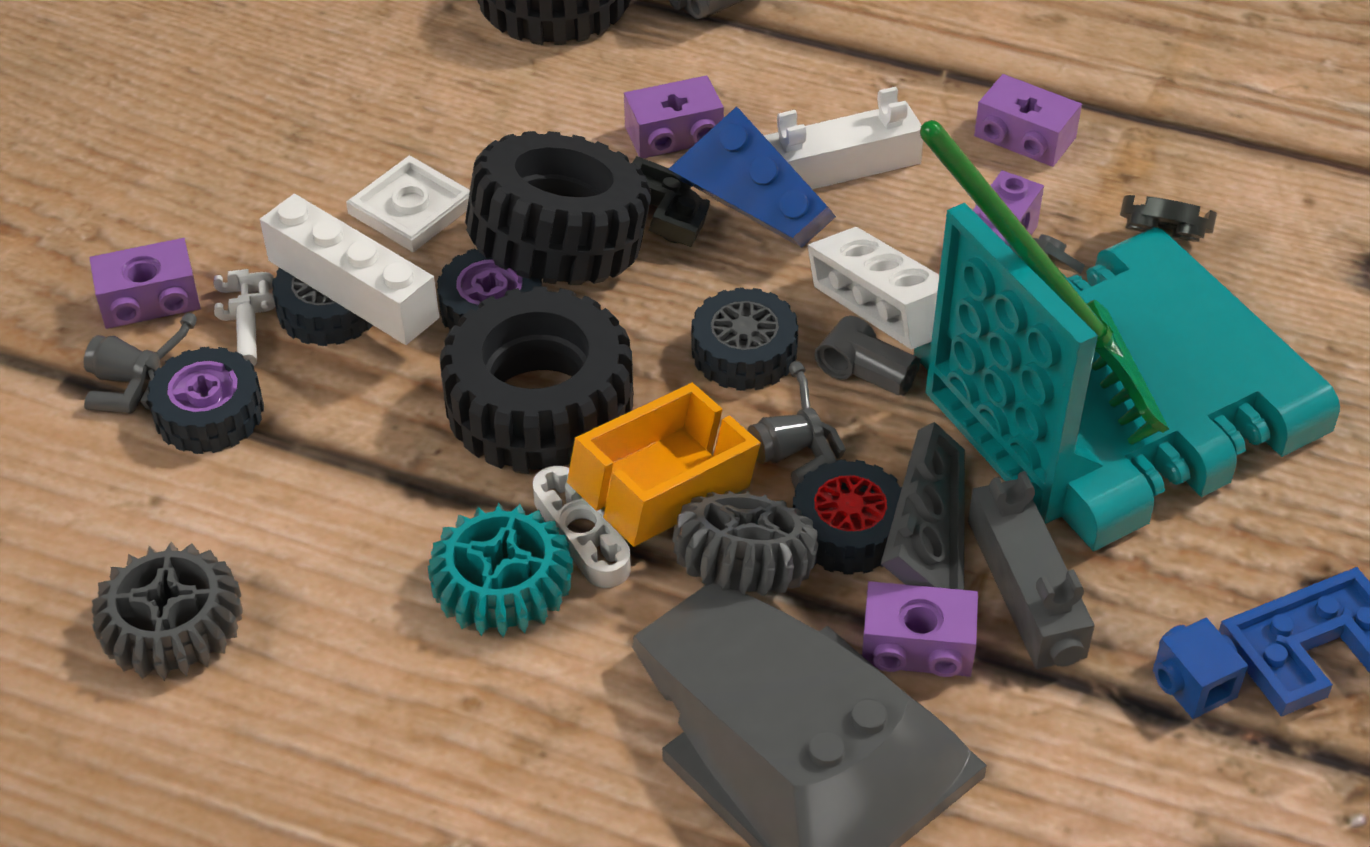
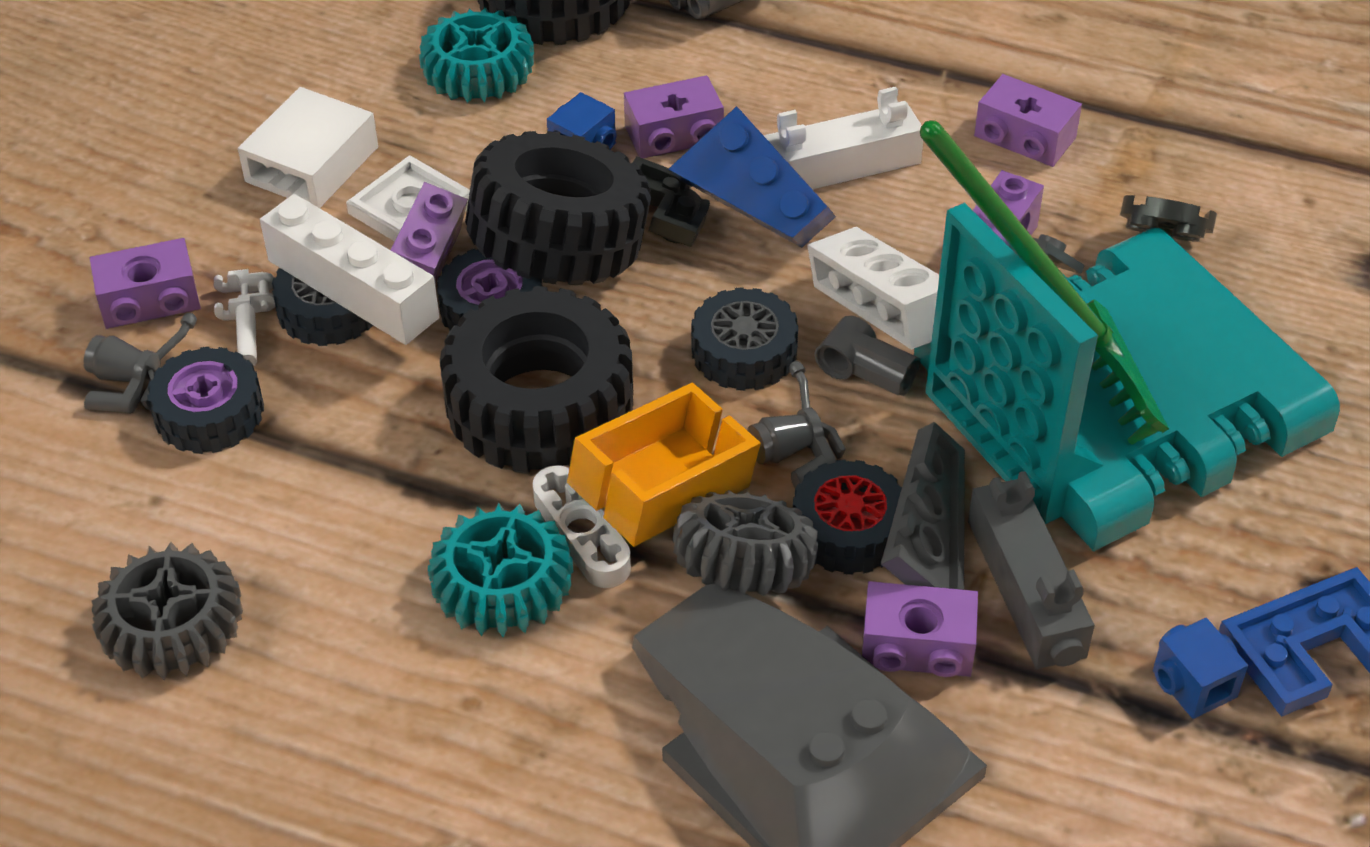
(308, 147): none -> white brick
(431, 228): none -> medium lavender brick
(476, 55): none -> teal gear
(585, 118): none -> blue brick

